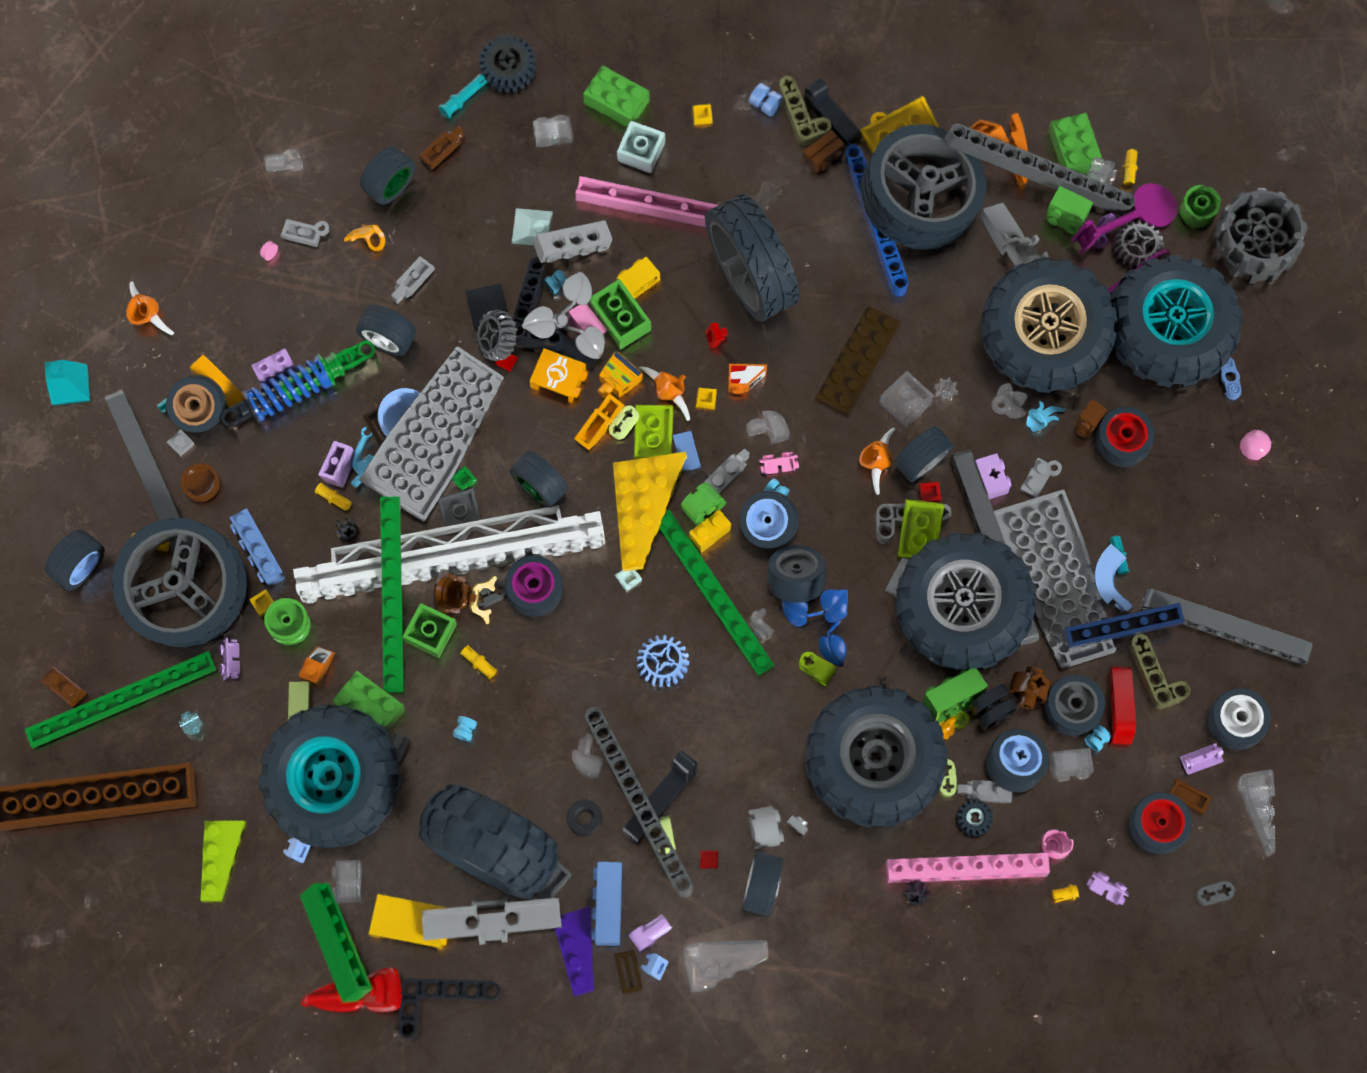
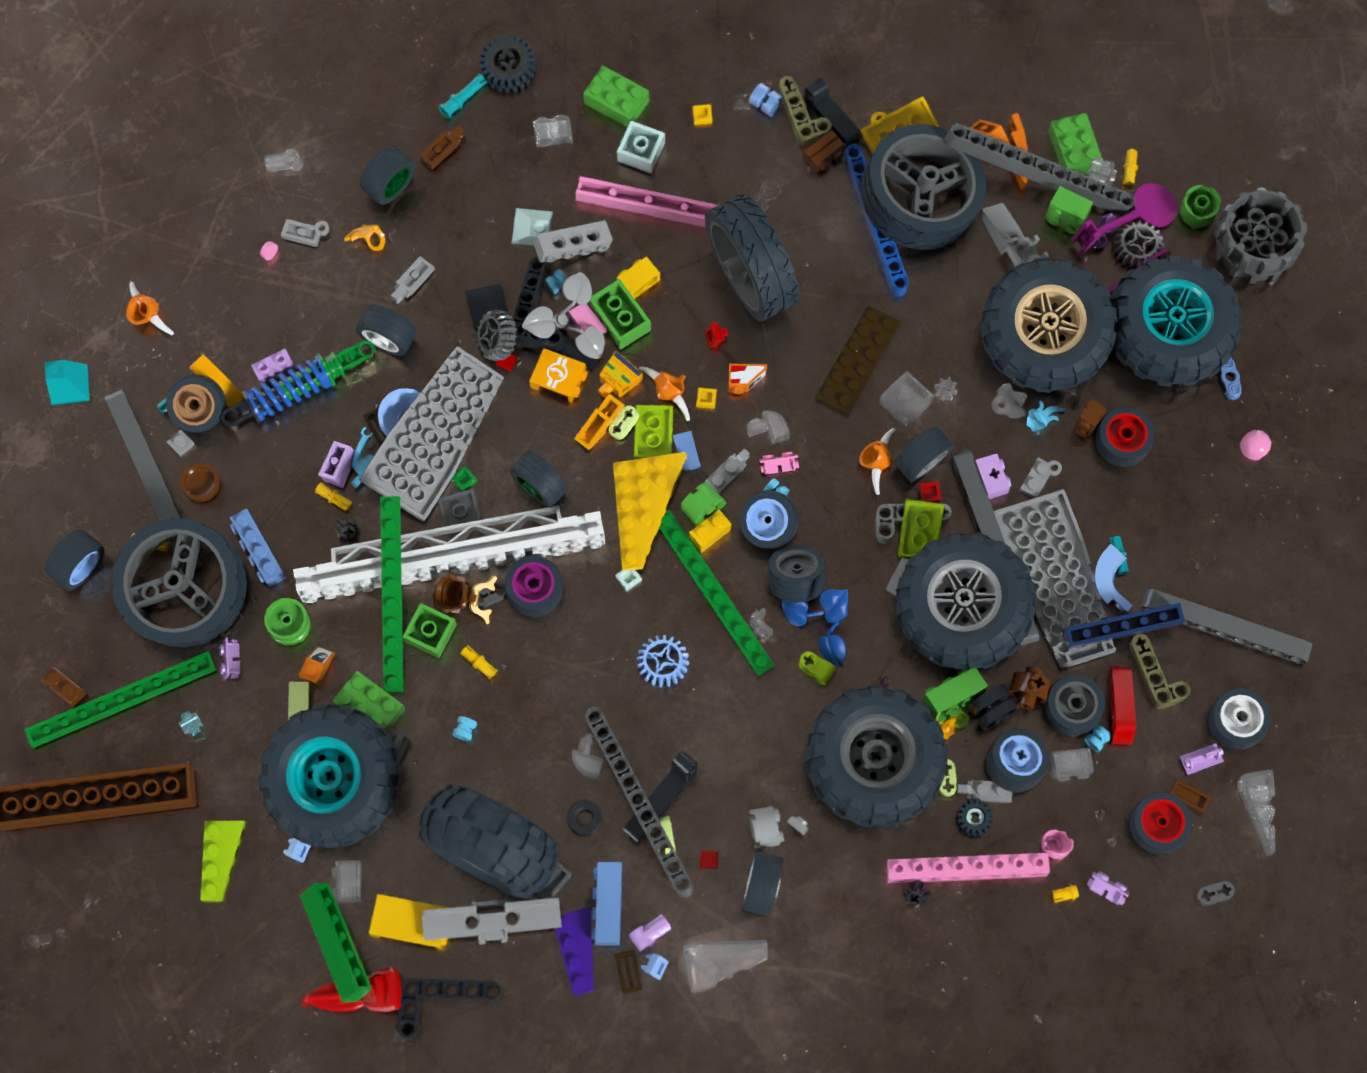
(261, 602): yellow tile -> none

